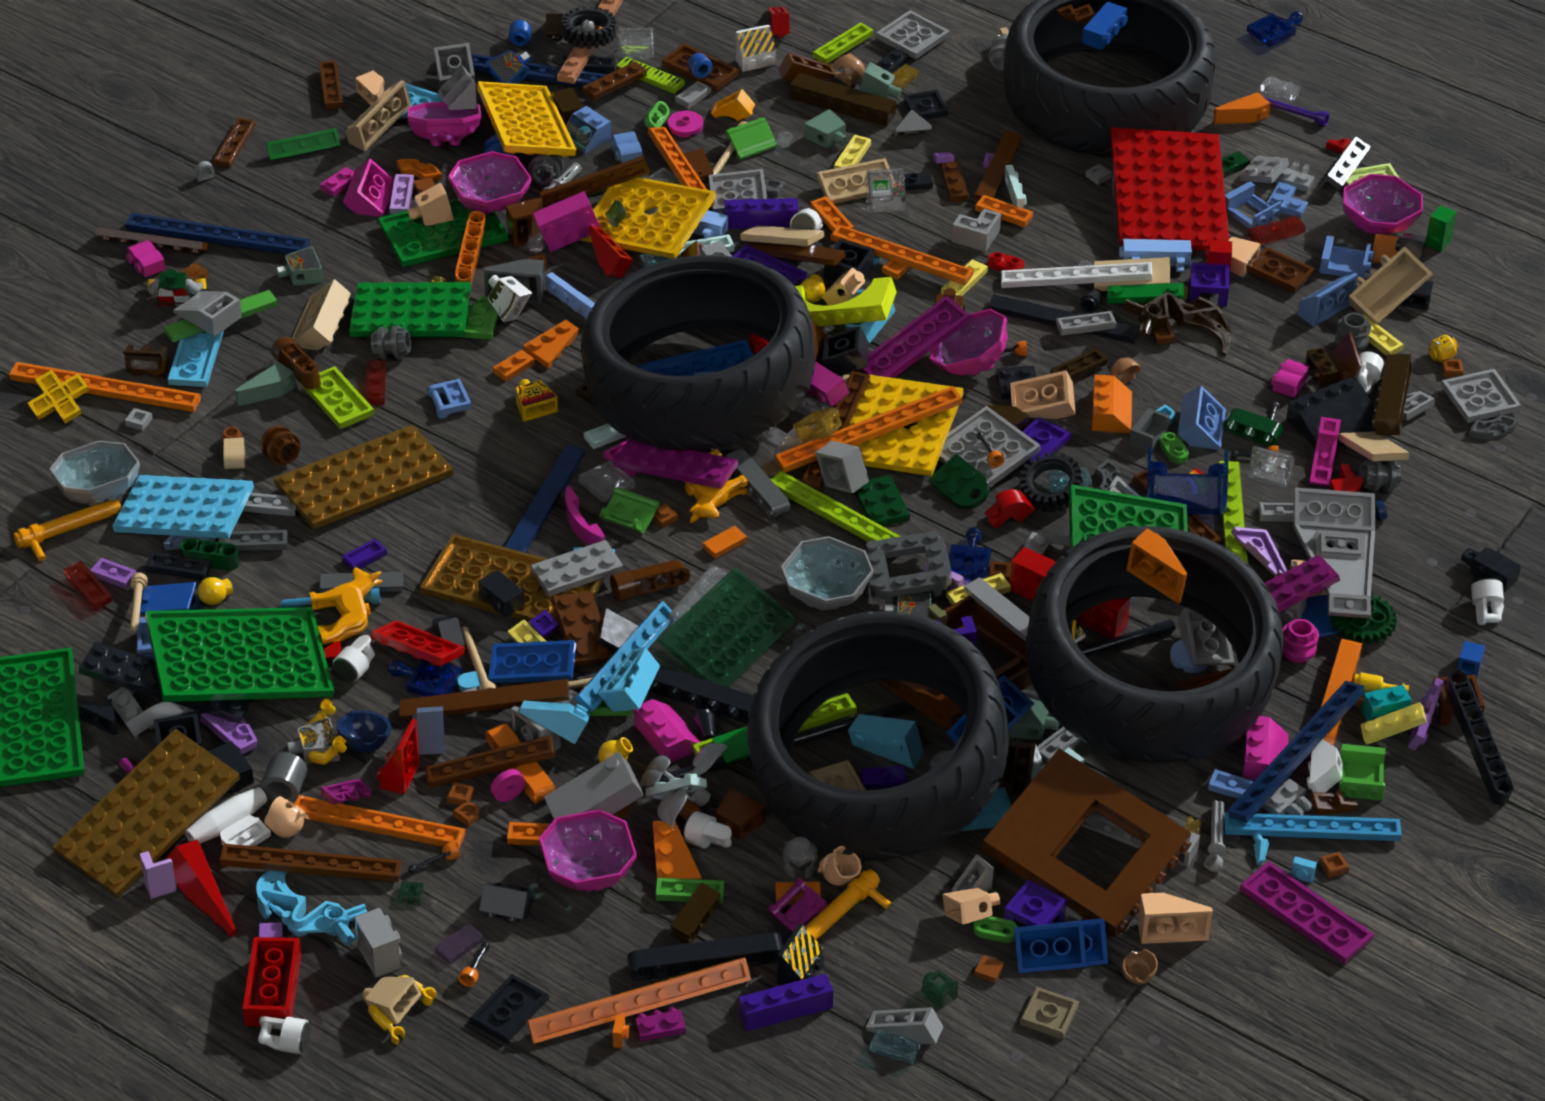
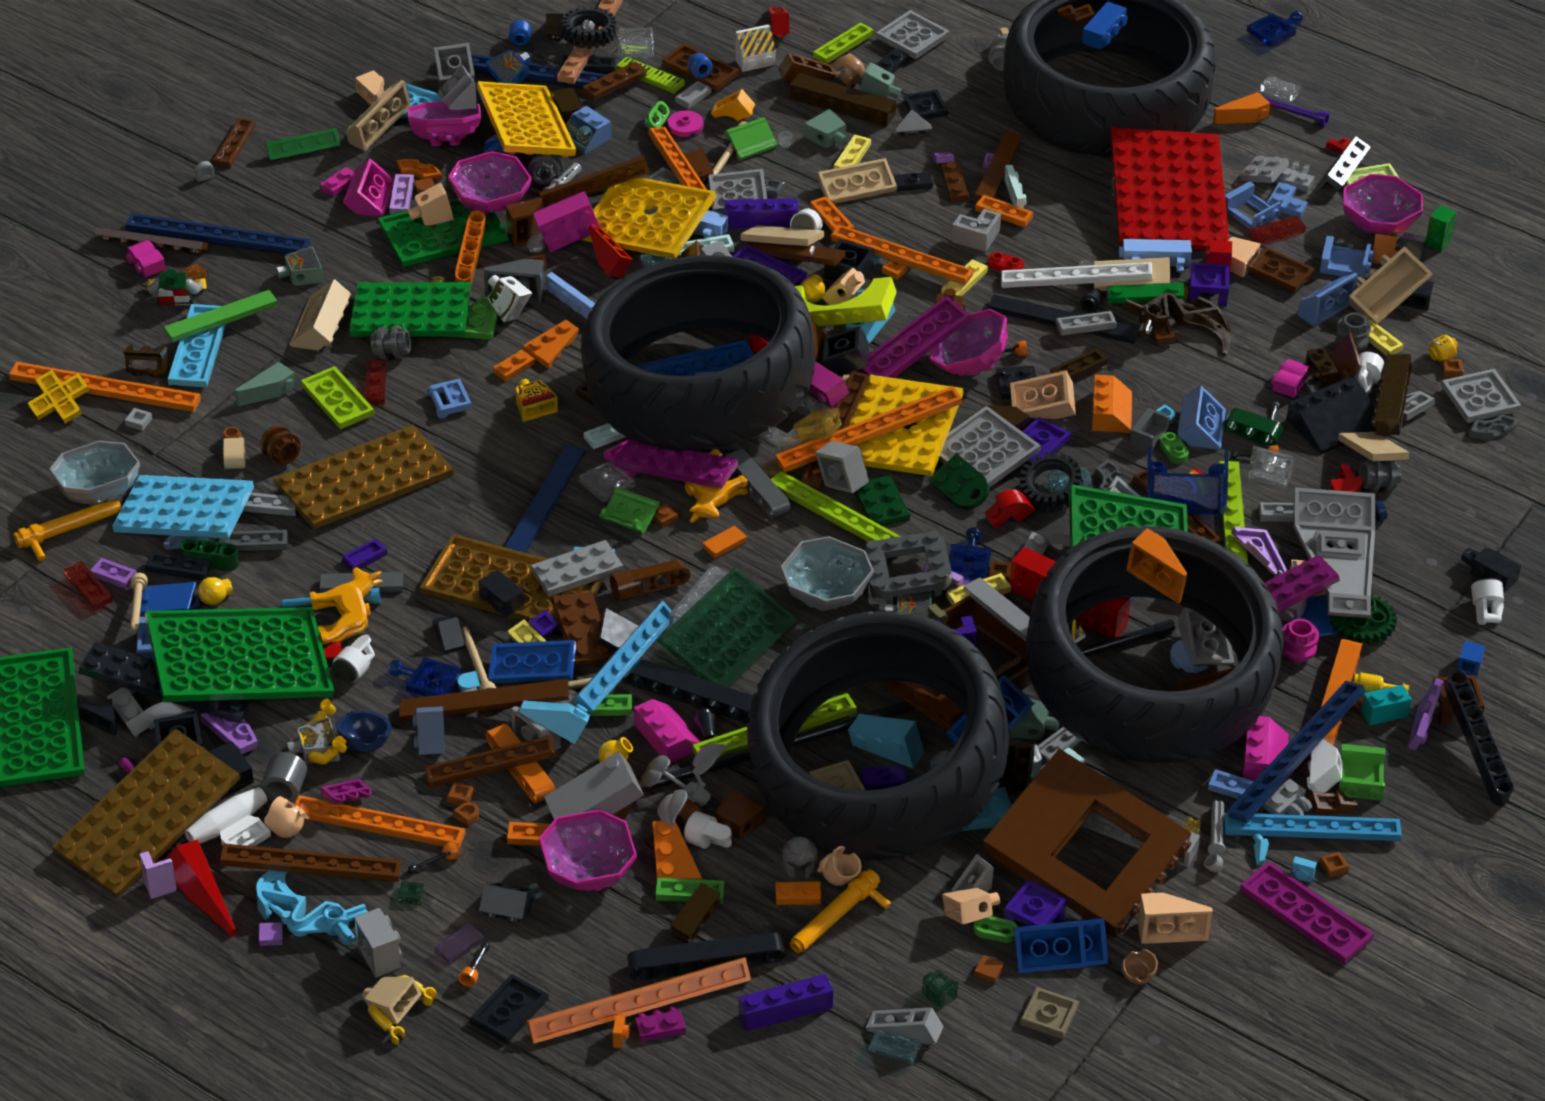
(211, 311): light grey slope -> none
(271, 979): red brick -> none
(293, 357): reddish brown beam -> none
(293, 1036): white piece -> none
(331, 85): reddish brown plate -> none
(401, 761): red slope -> none
(417, 643): red plate -> none
(507, 785): dark pink piece -> none
(589, 534): dark pink slope -> none
(615, 213): clear green plate -> none
(625, 146): medium blue brick -> none
(630, 681): medium azure wedge -> none
(688, 783): light aqua plate -> none
(736, 744): green piece -> none
(799, 957): slope -> none
(802, 911): magenta plate -> none
(885, 190): clear slope -> none
(904, 76): clear yellow plate -> none
(992, 454): orange hinge -> none
(1098, 174): light grey plate -> none
(1125, 369): medium nougat hair -> none
(1234, 163): dark green plate -> none
(1325, 451): dark pink slope -> none
(1393, 723): light yellow plate -> none

